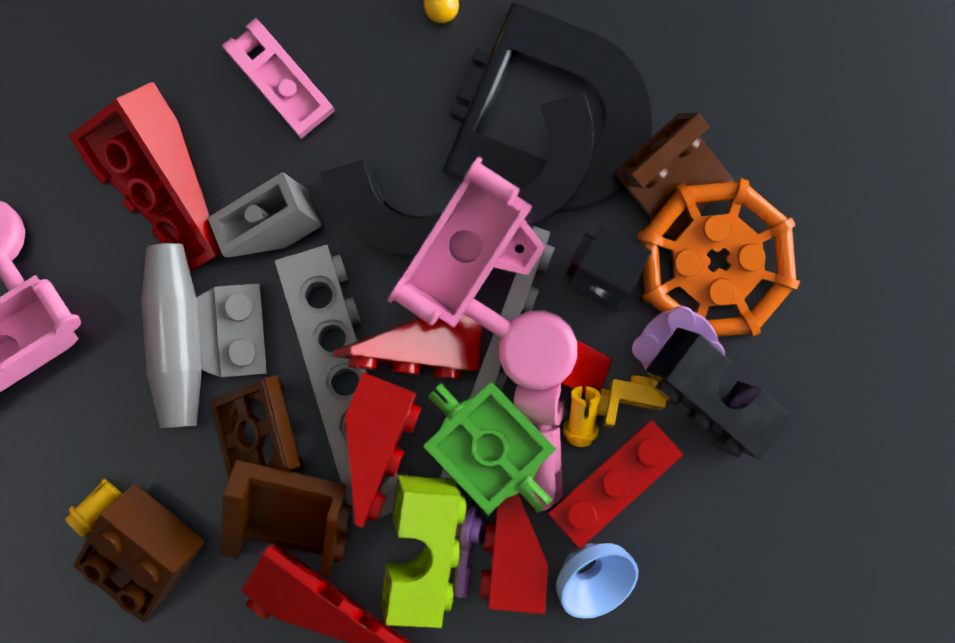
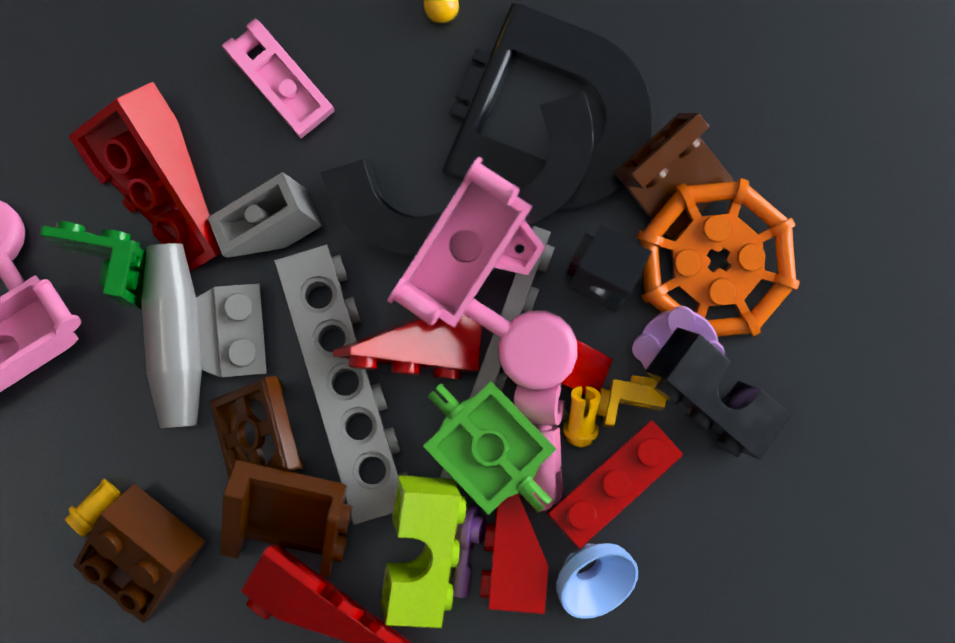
(125, 261): none -> green bracket
(373, 430): red slope -> none

